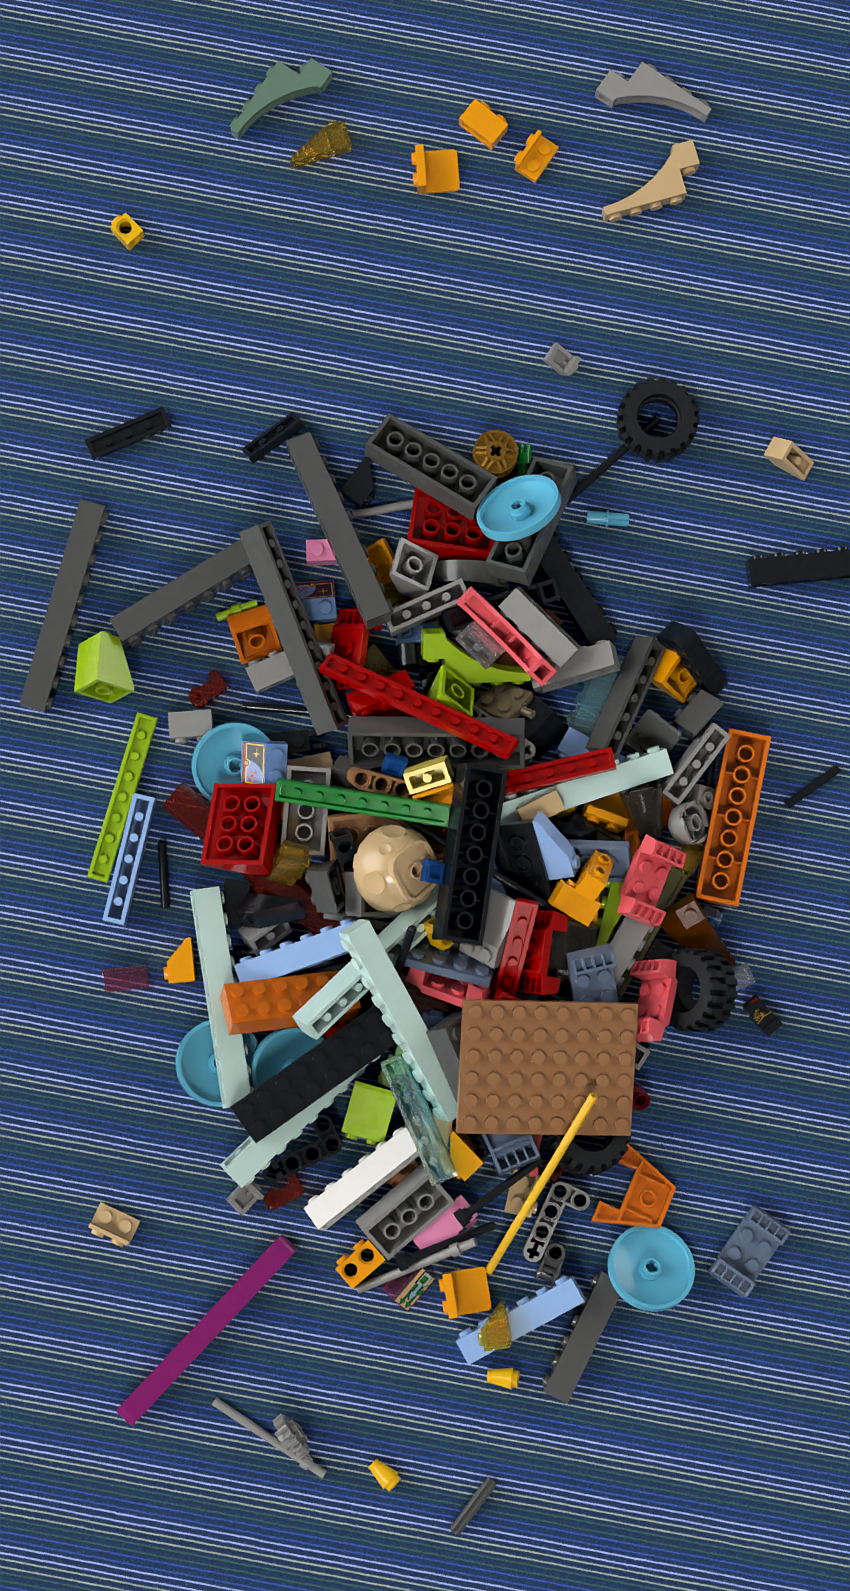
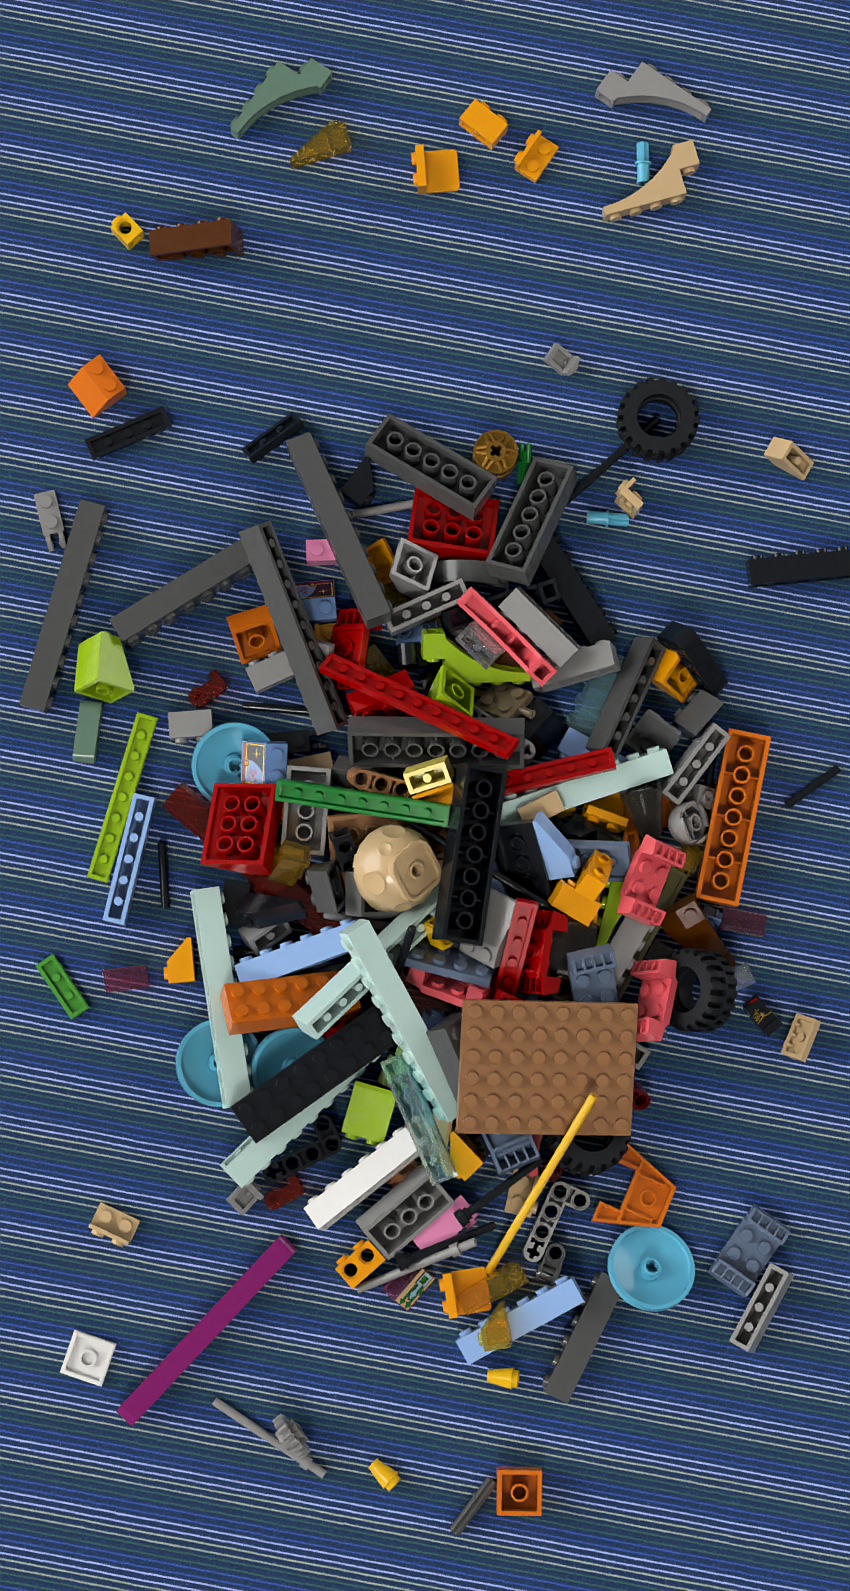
(50, 517): none -> light grey hinge
(62, 986): none -> bright green tile
(87, 732): none -> sand green beam
(88, 1358): none -> white tile
(97, 386): none -> orange slope
(196, 240): none -> reddish brown wedge
(236, 608): lime bar -> none
(394, 765): blue tile -> none
(432, 871): blue tile -> none
(492, 1287): none -> clear yellow slope
(518, 507): medium azure dish -> none
(519, 1491): none -> orange brick
(628, 501): none -> tan bracket
(642, 163): none -> medium azure axle
(743, 922): none -> clear pink panel
(761, 1308): none -> light grey brick
(800, 1037): none -> tan bracket

